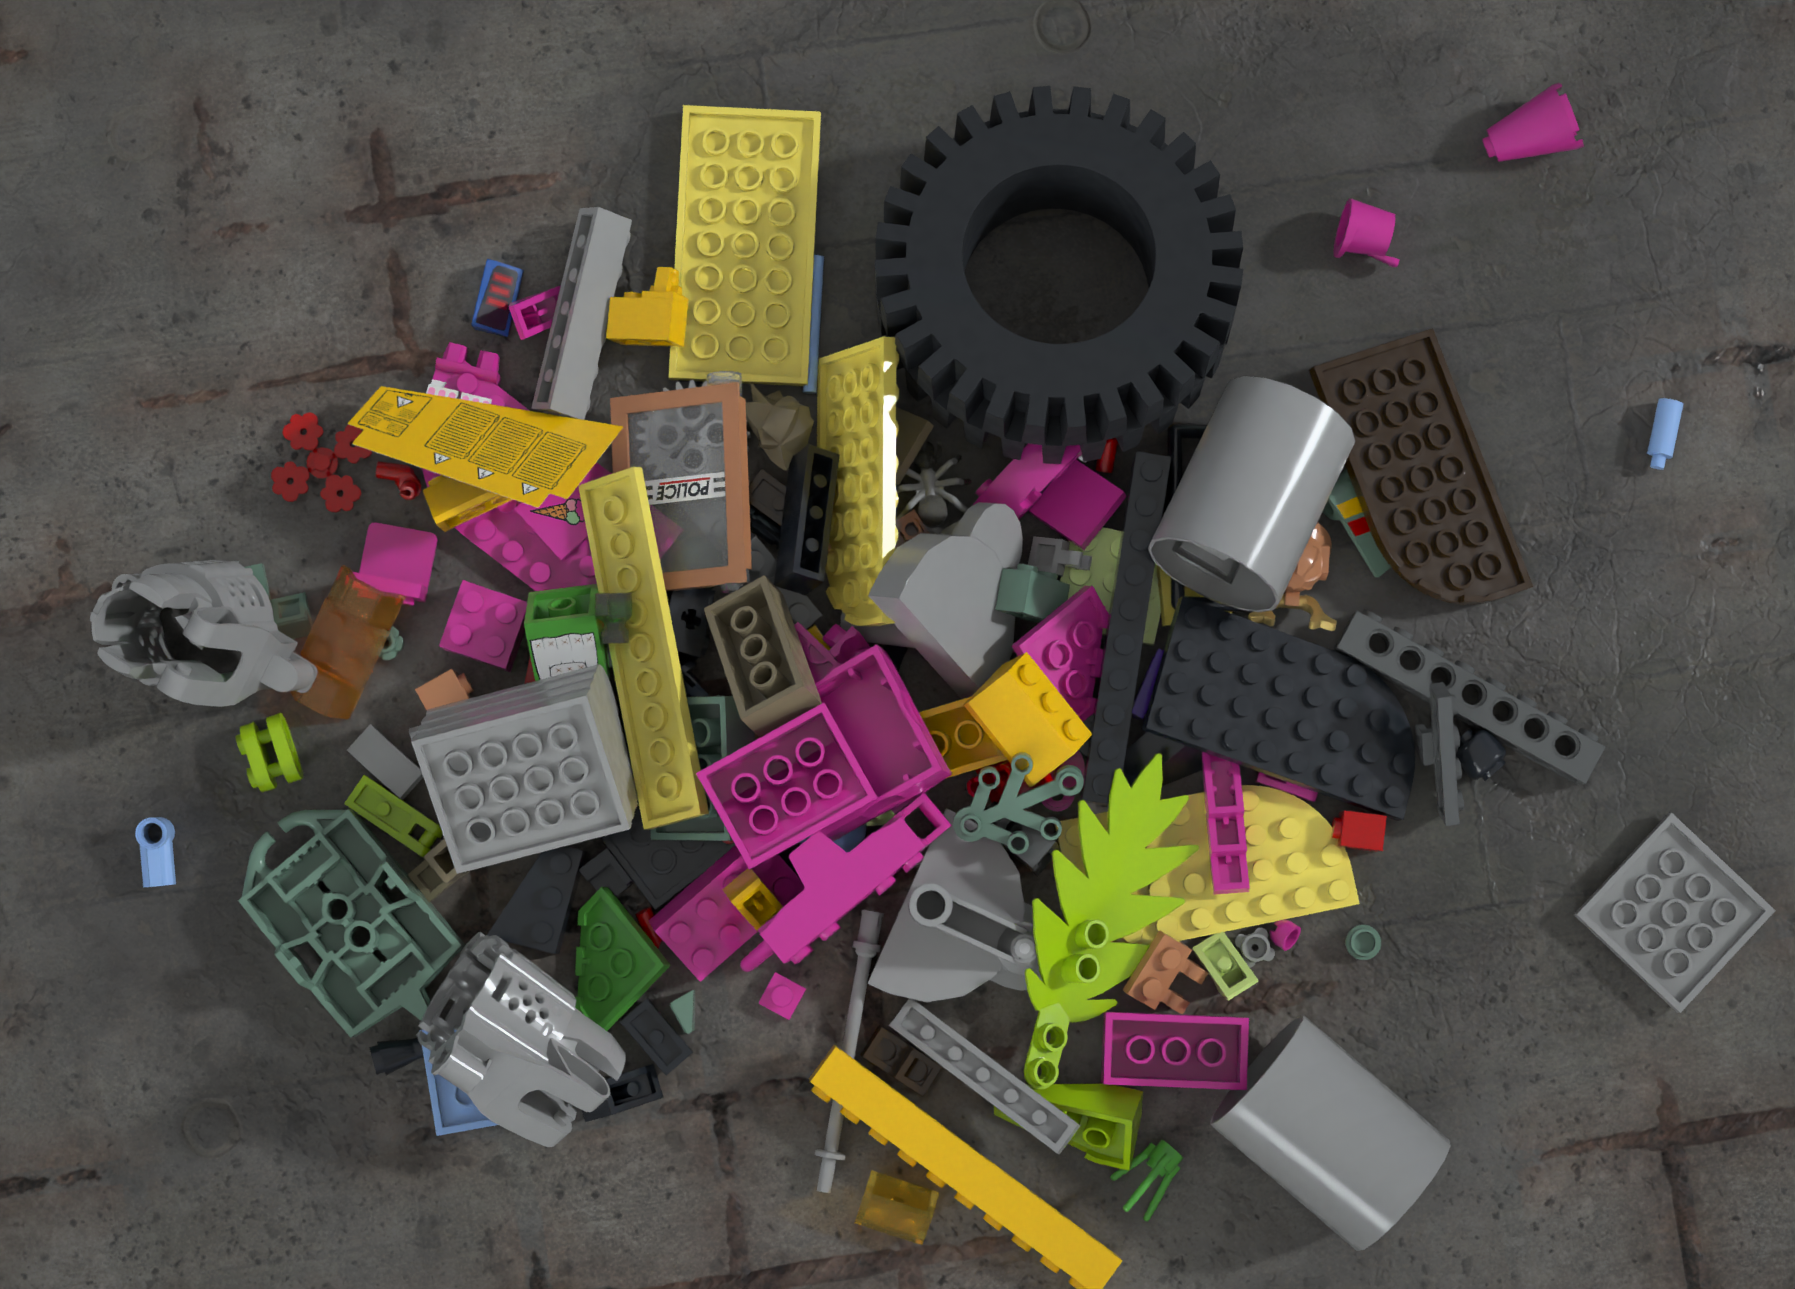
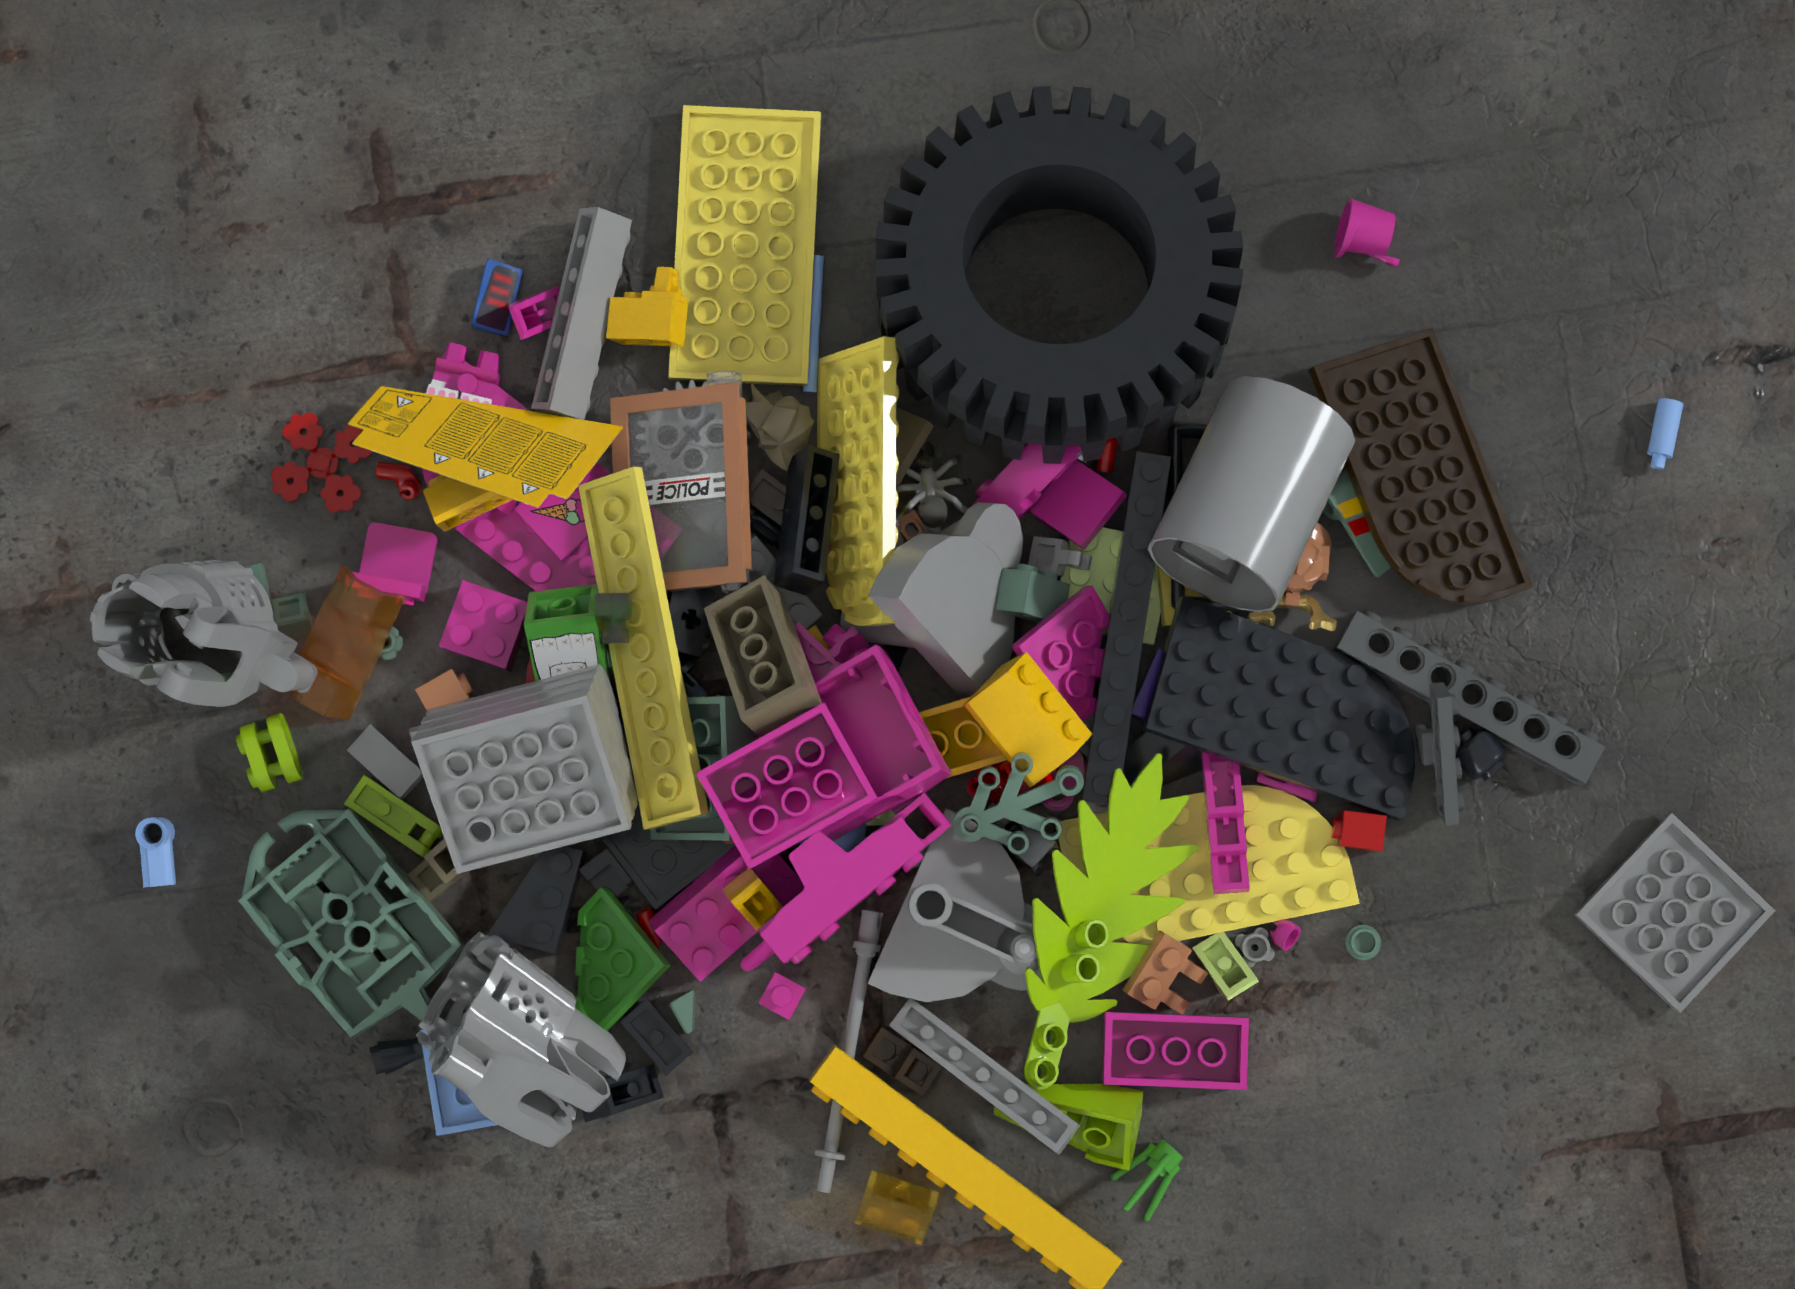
(1331, 1134): light grey piece -> none
(1535, 128): dark pink cone -> none

